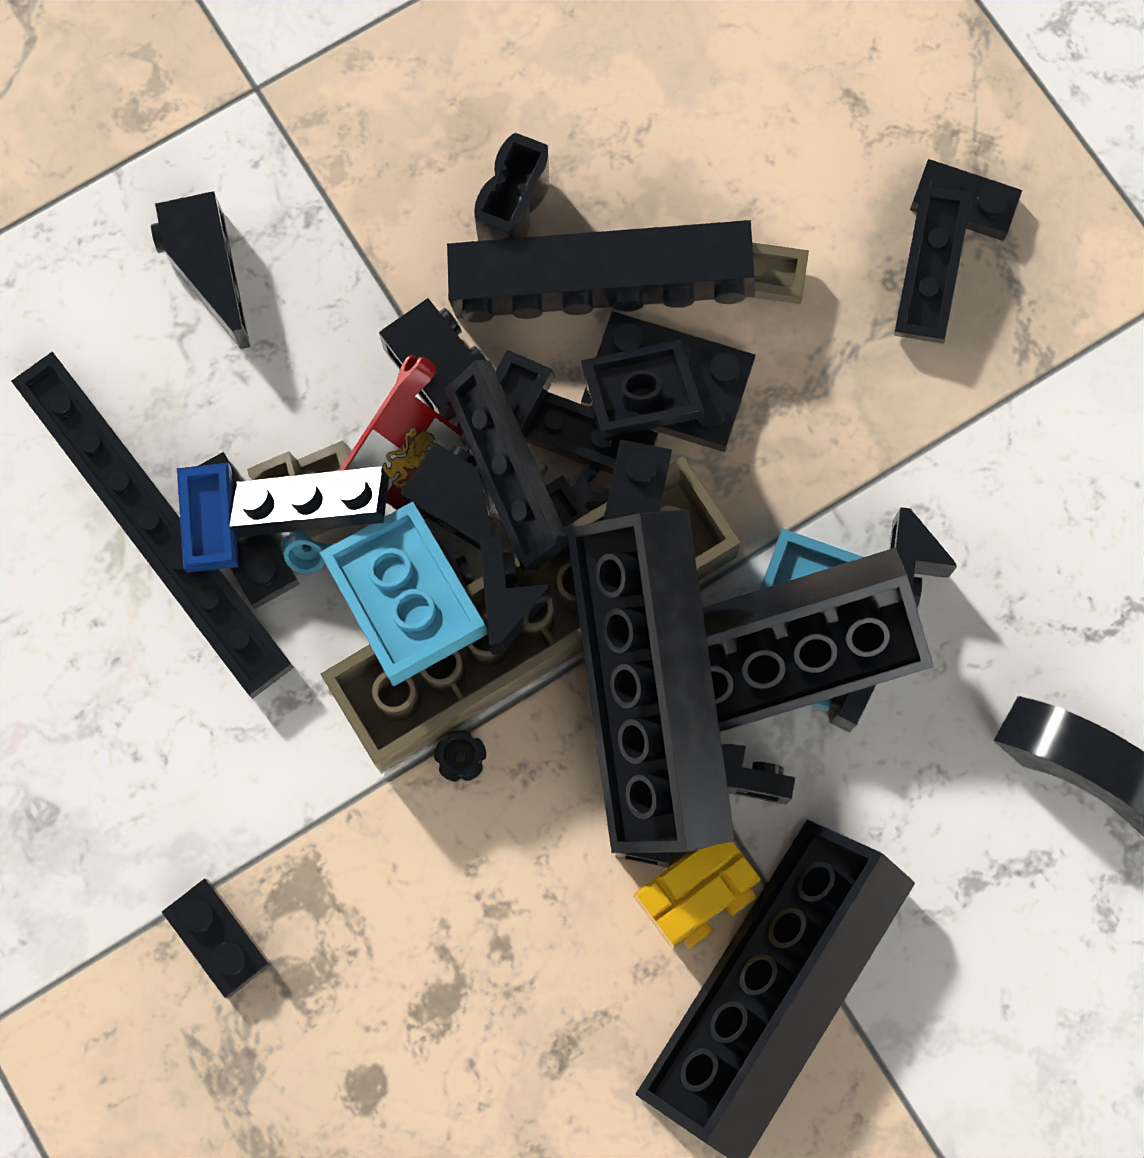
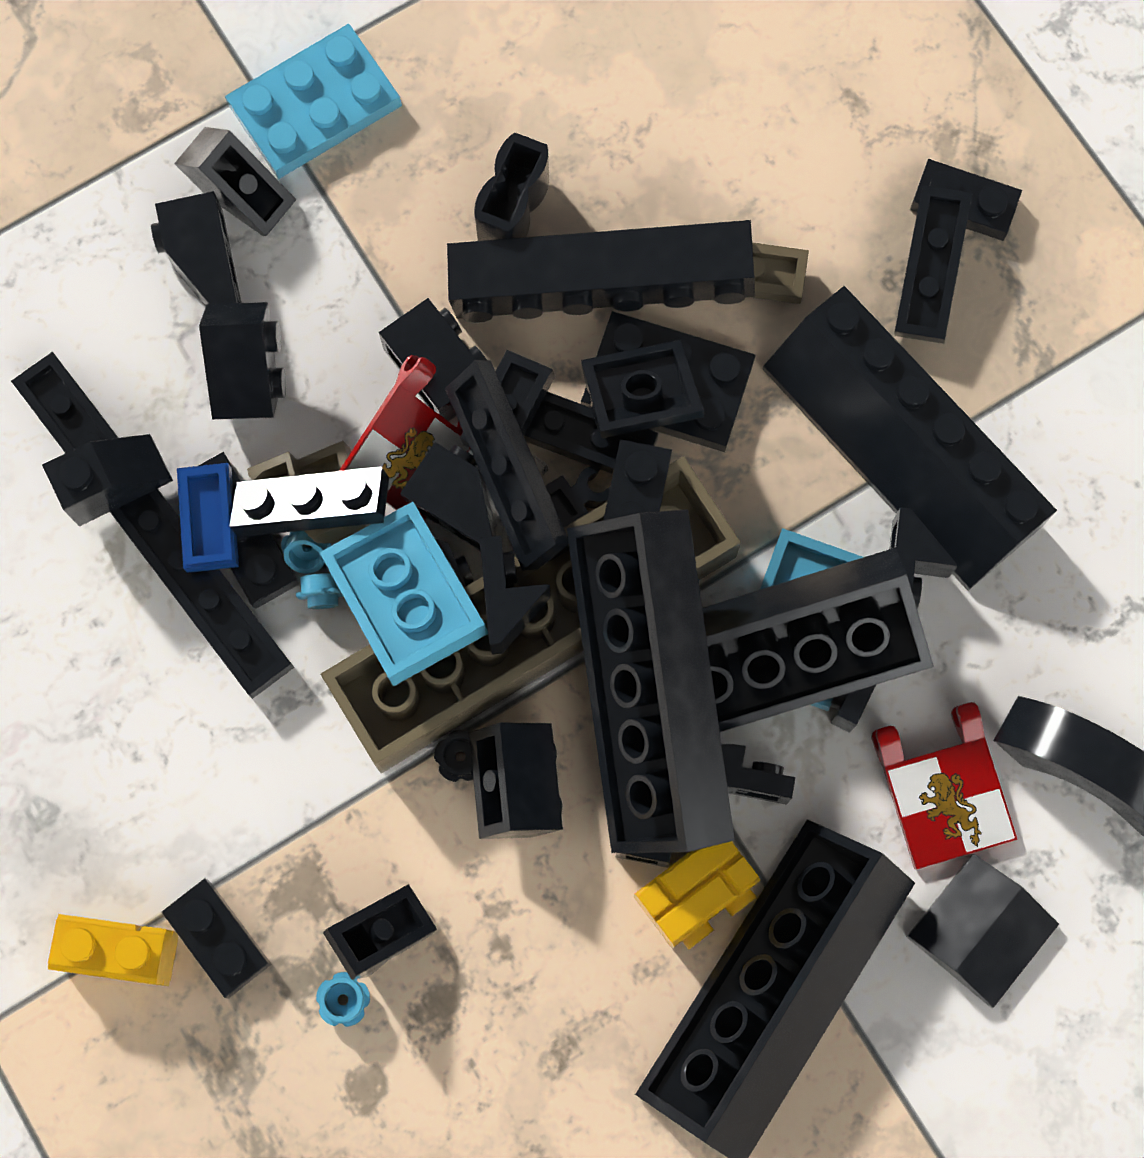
(106, 475): none -> black slope
(113, 950): none -> yellow brick
(240, 181): none -> black slope
(240, 360): none -> black brick
(313, 101): none -> medium azure plate
(319, 591): none -> medium azure plate
(328, 996): none -> medium azure plate
(379, 932): none -> black slope
(515, 780): none -> black brick
(907, 435): none -> black slope
(948, 797): none -> flag
(983, 929): none -> black slope

